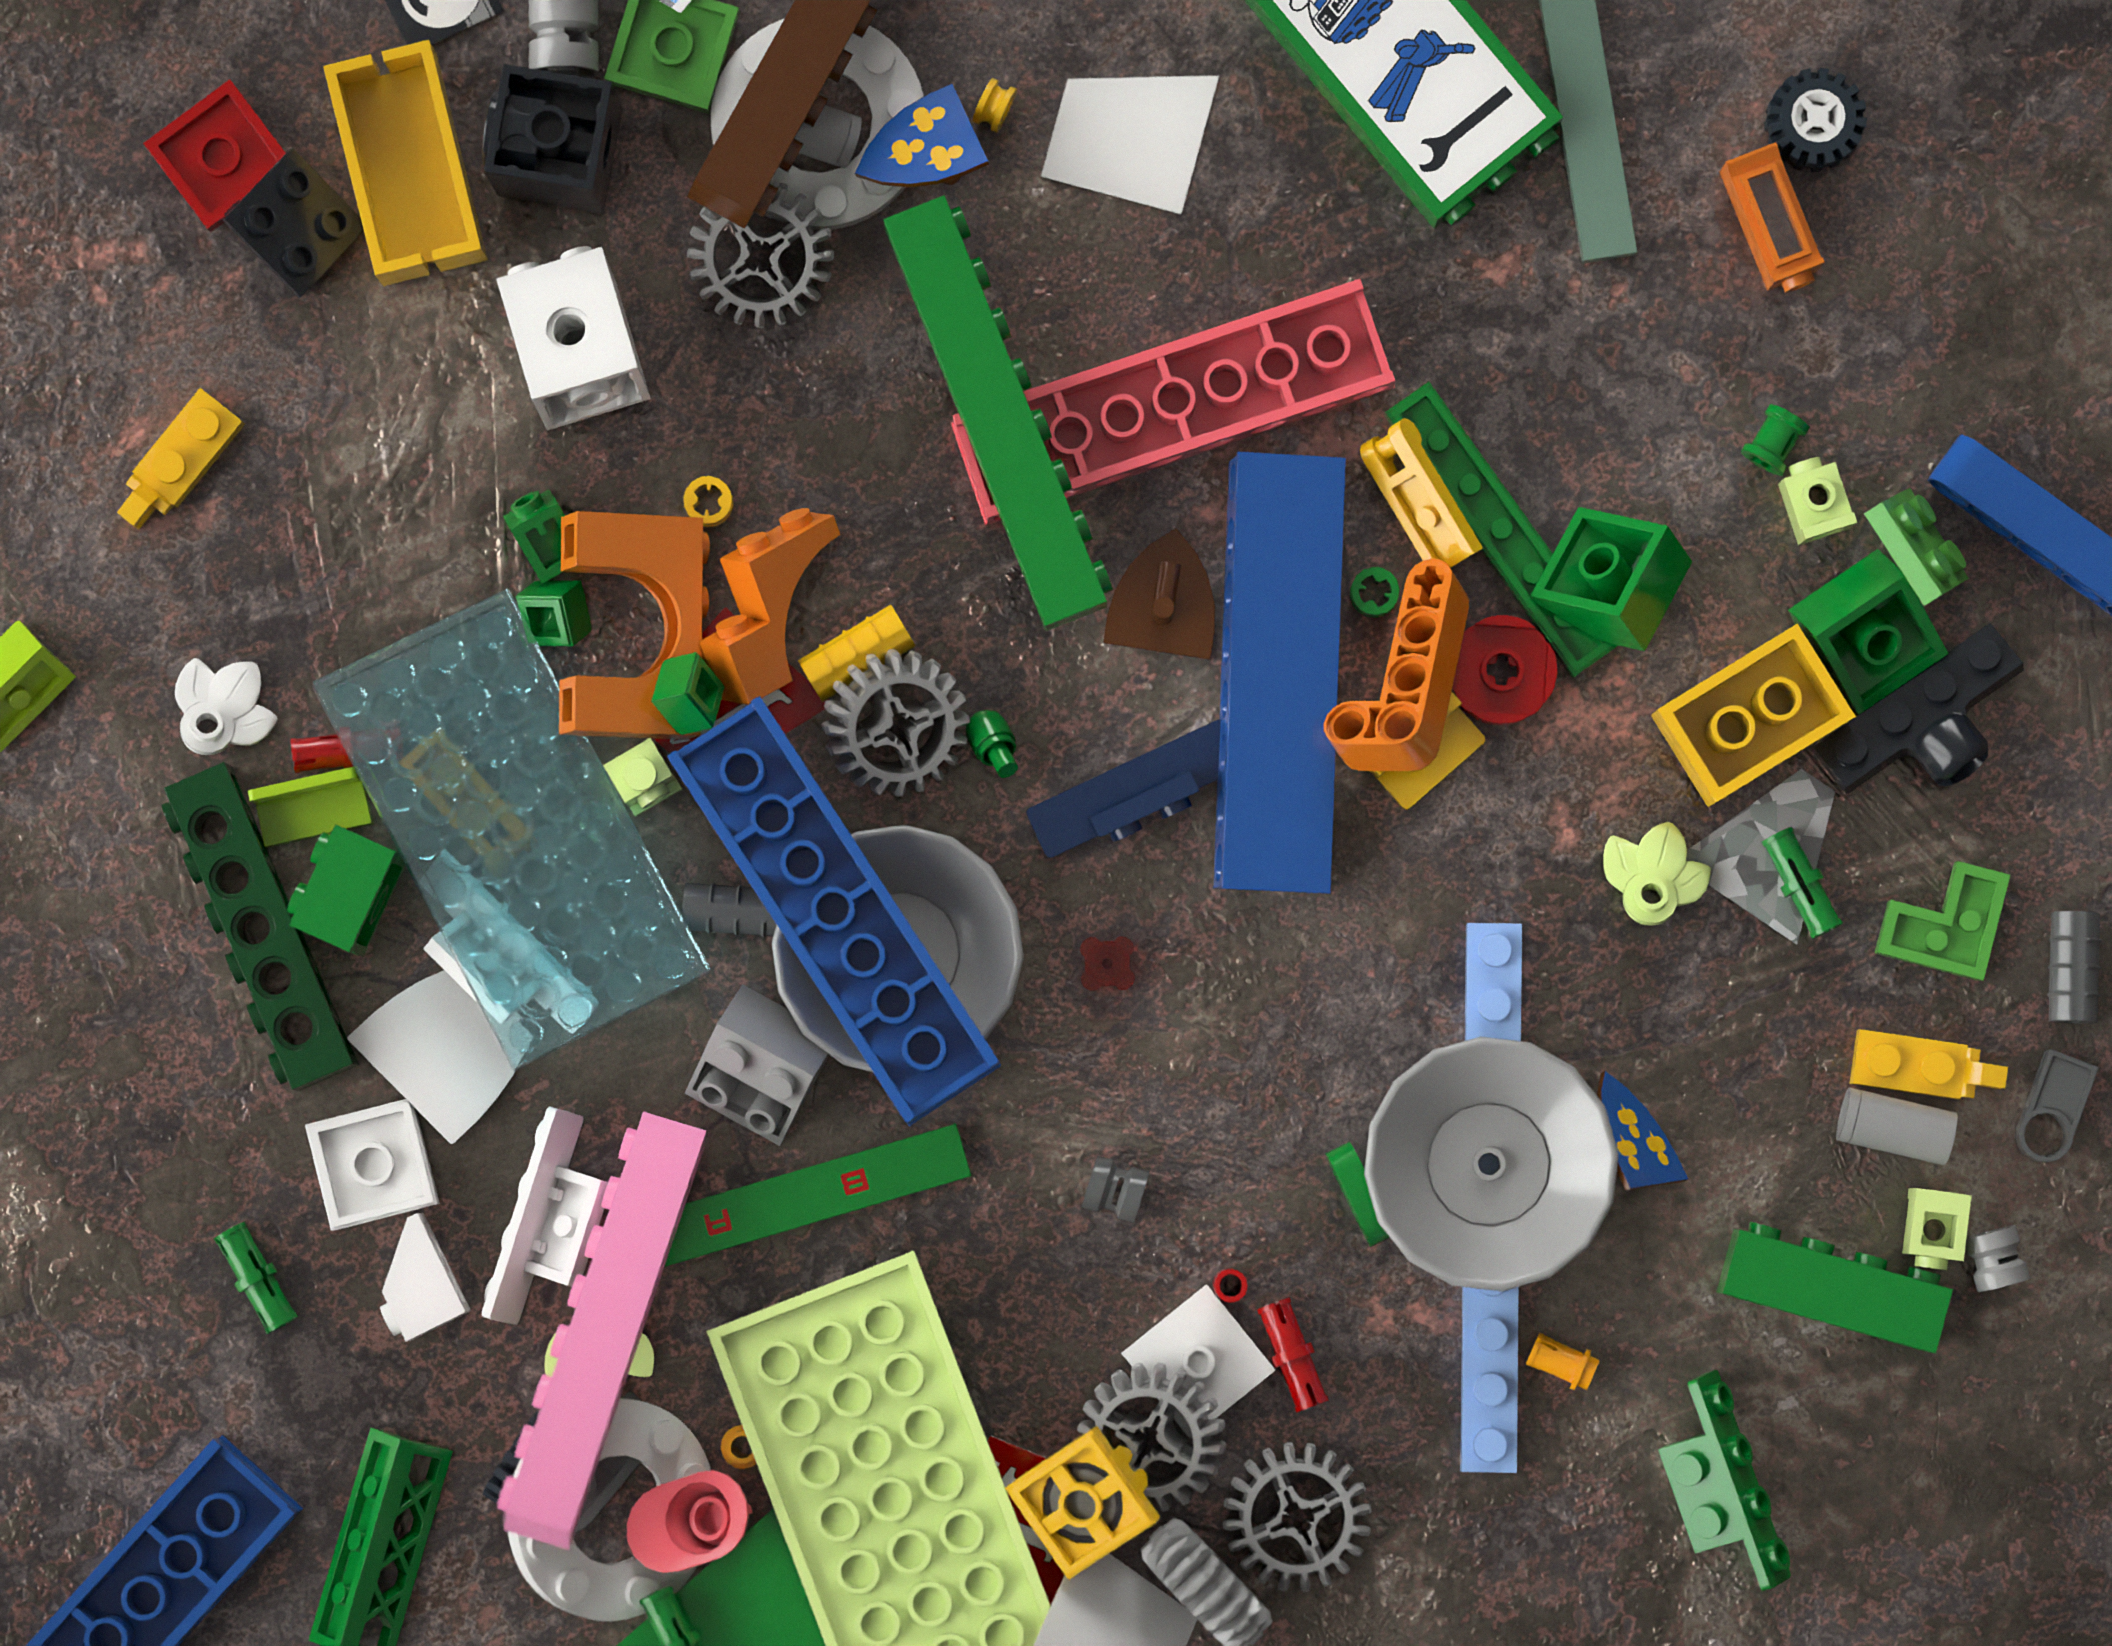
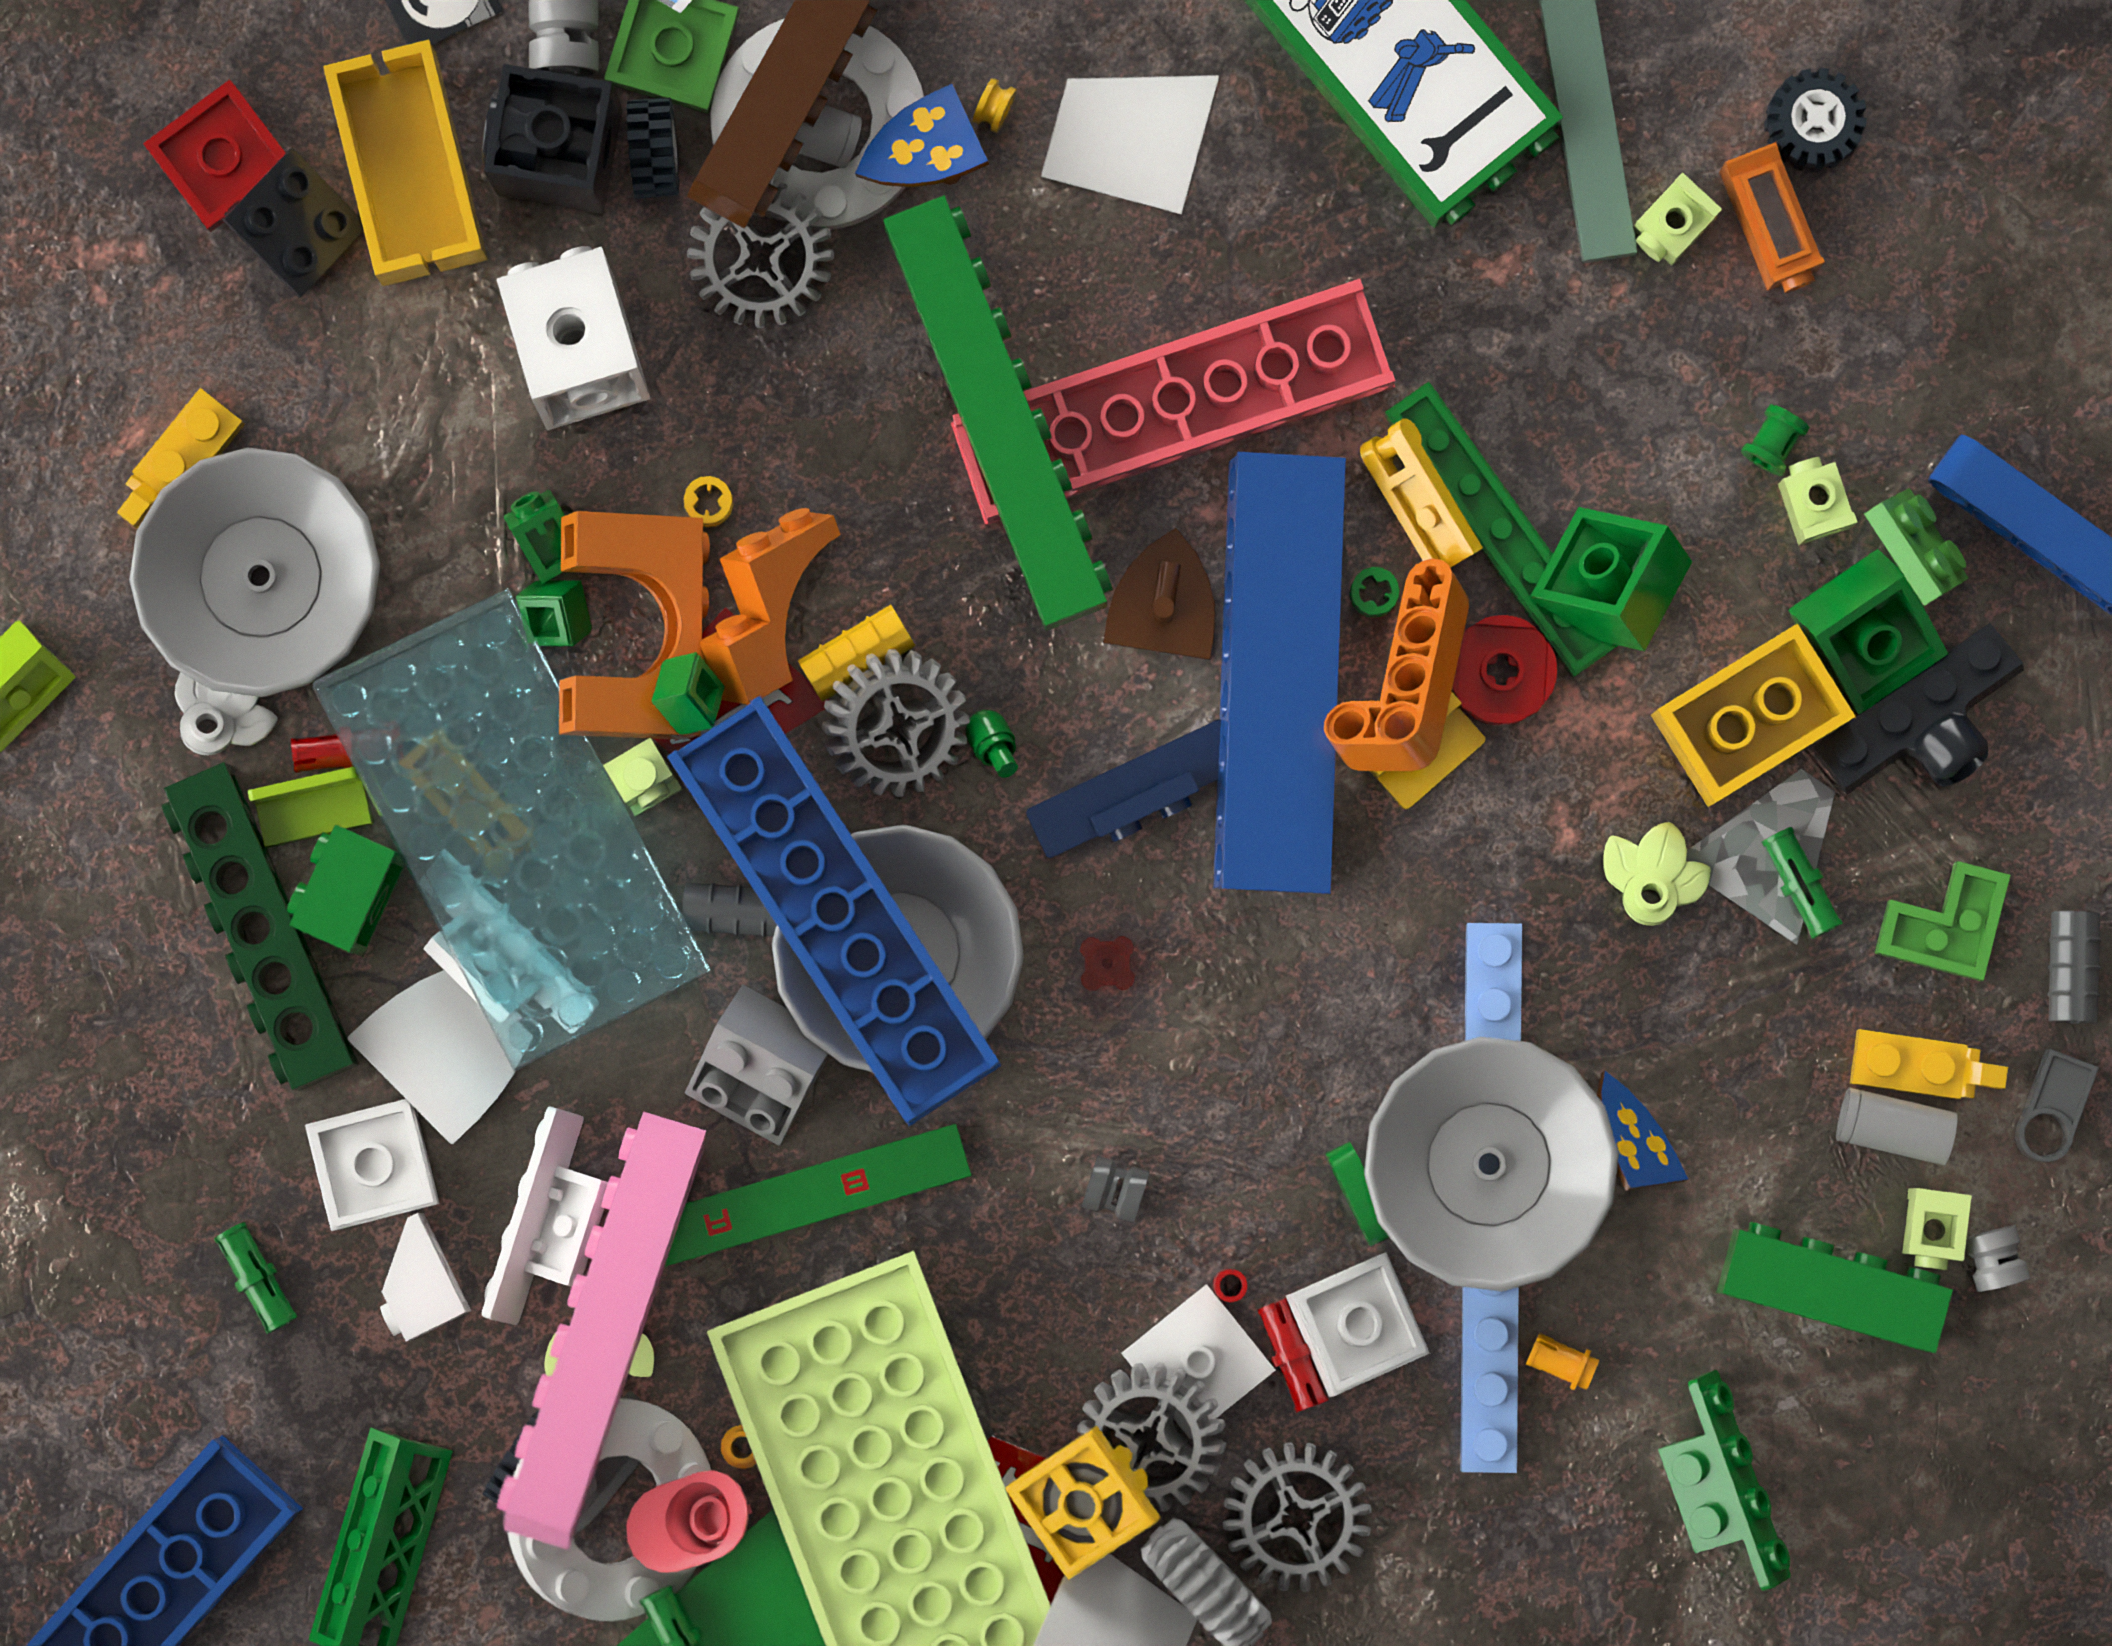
(199, 559): none -> light grey dish
(652, 148): none -> black wheel
(1357, 1324): none -> white plate
(1689, 201): none -> yellowish green brick

